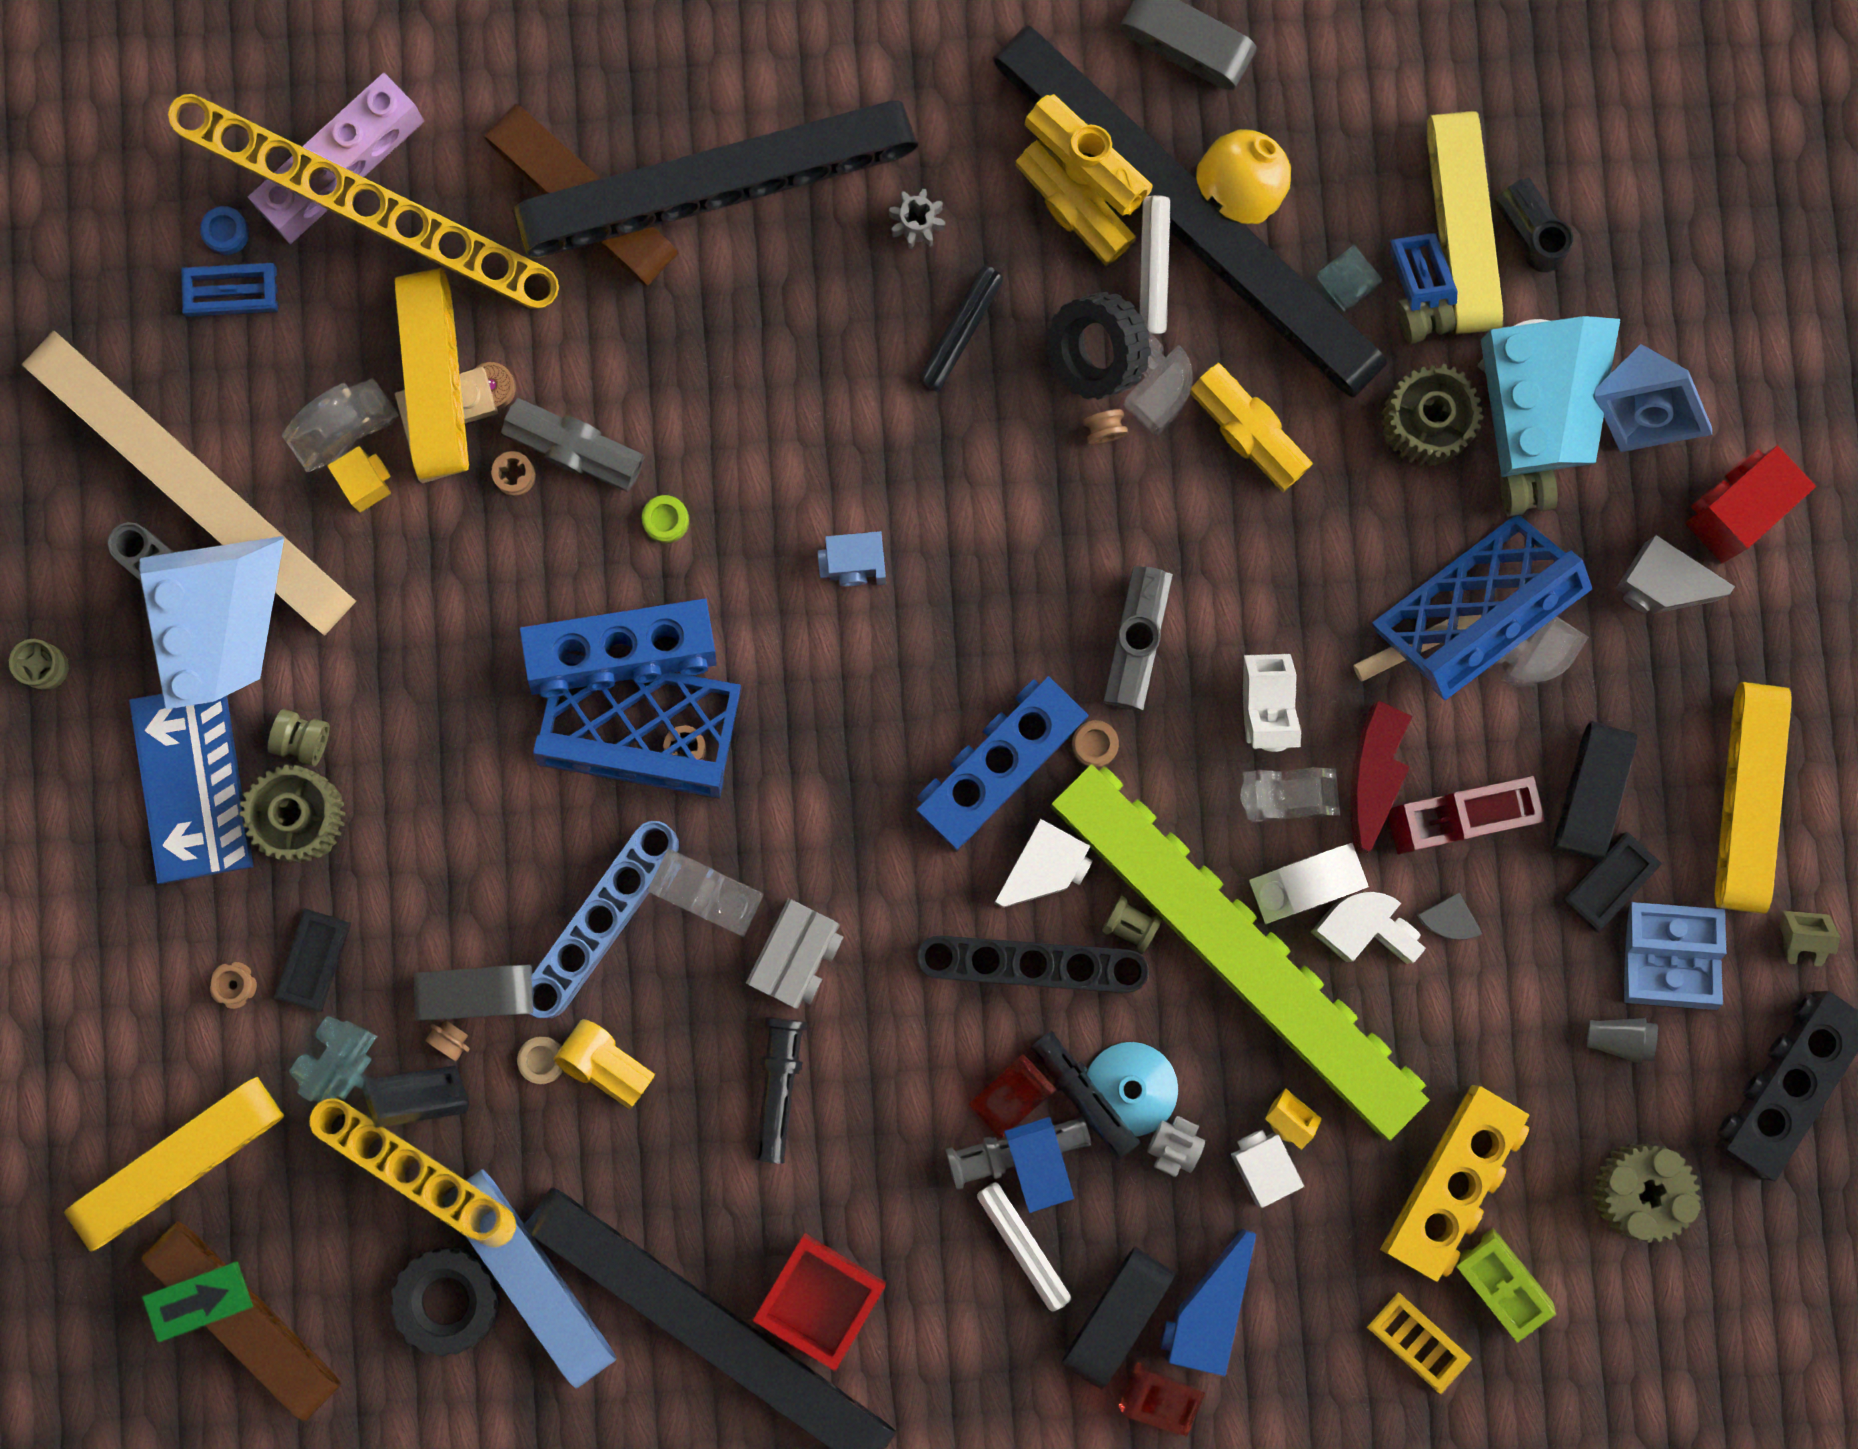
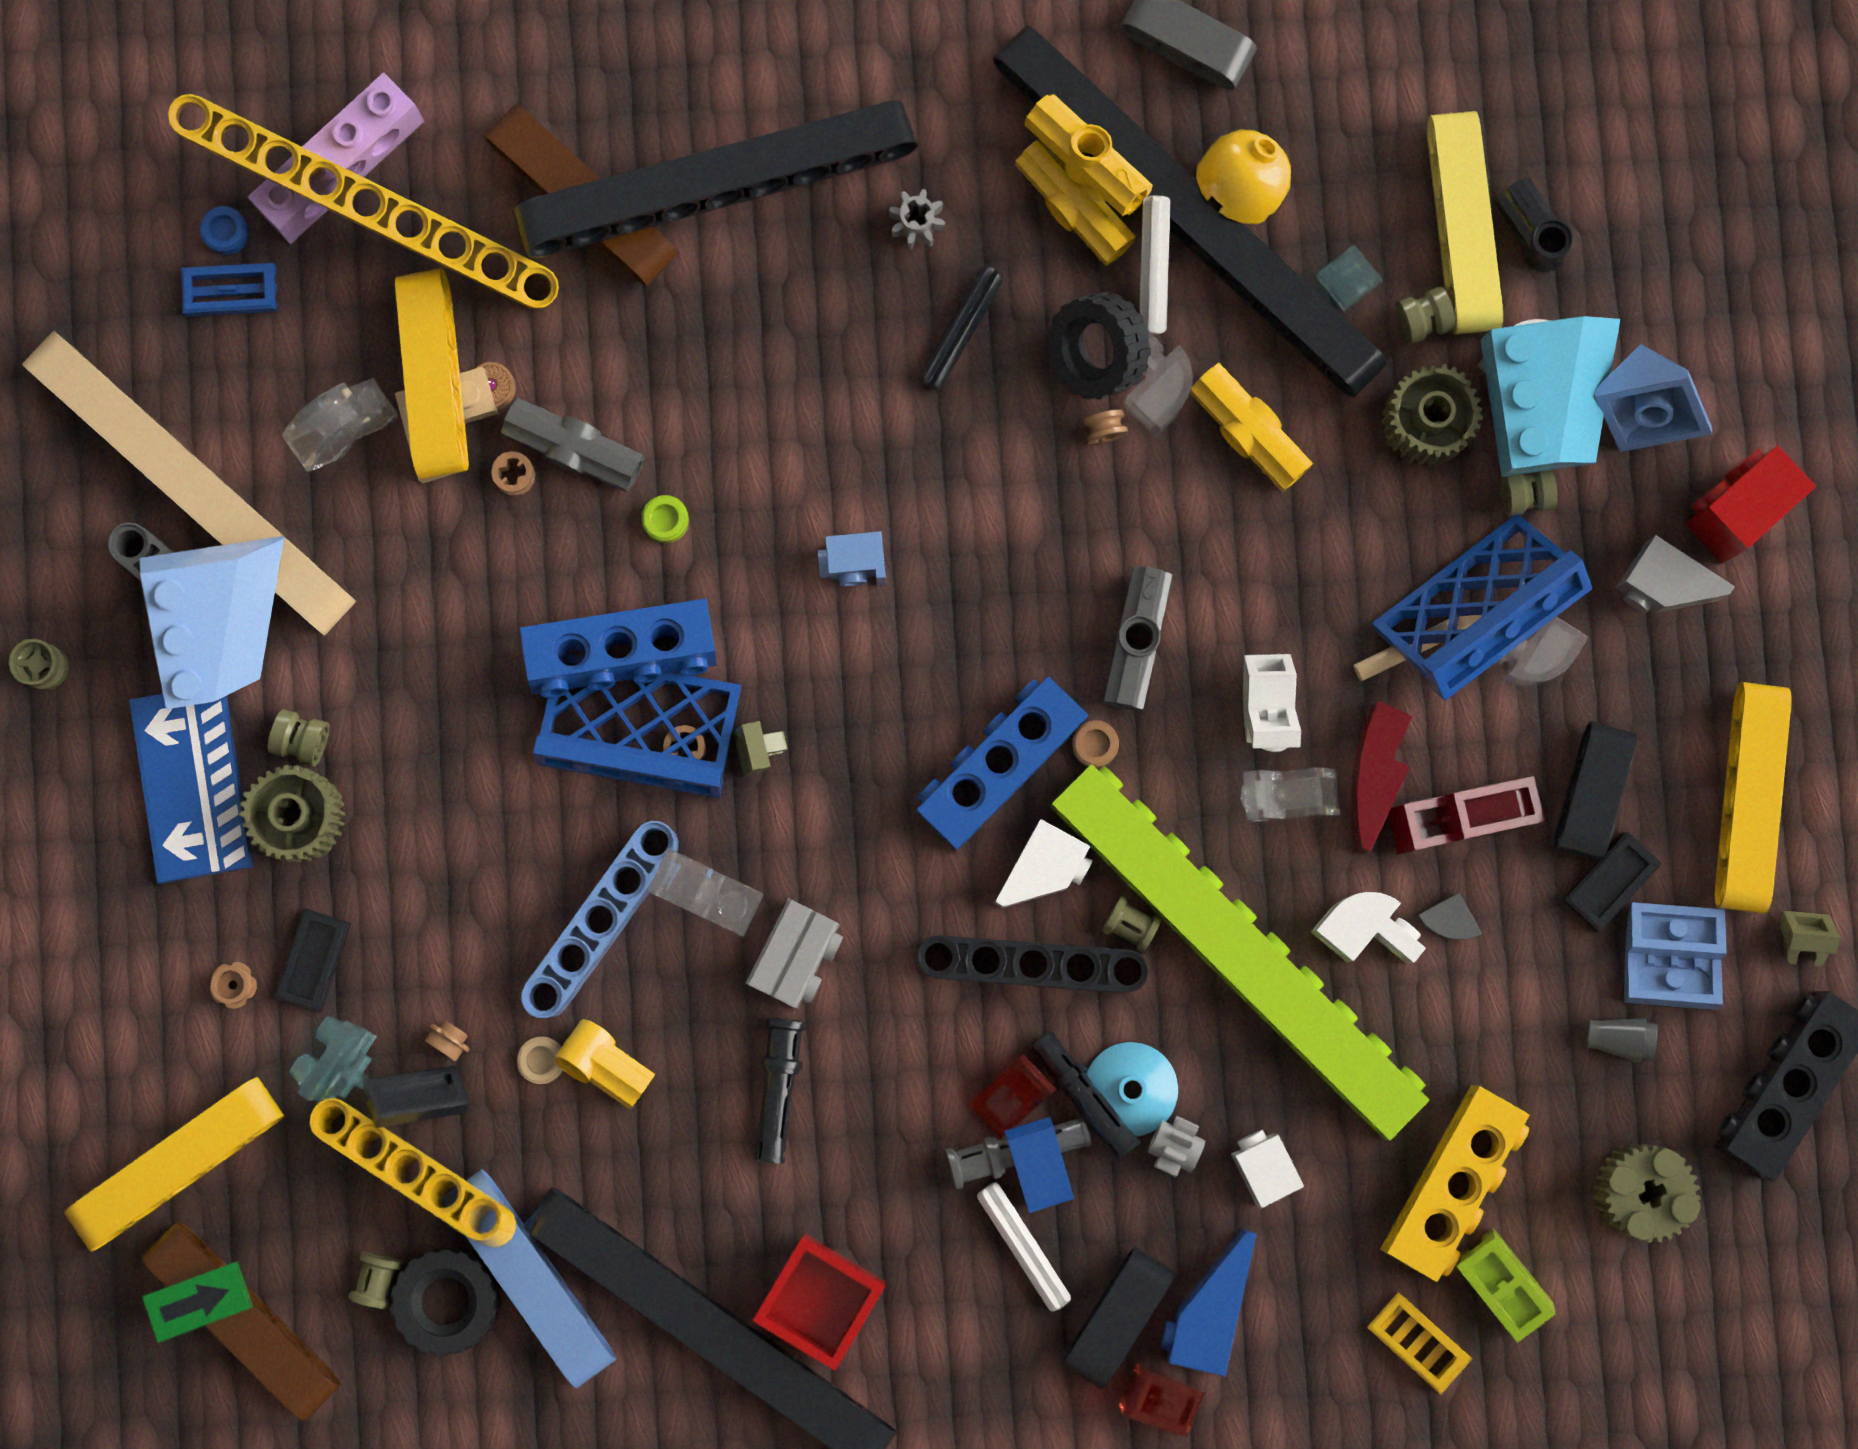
(361, 478): yellow plate -> none
(375, 1280): none -> olive bush
(473, 992): dark grey beam -> none
(756, 748): none -> olive tile
(1293, 1119): yellow plate -> none
(1308, 883): white brick -> none
(1428, 293): blue tile -> none

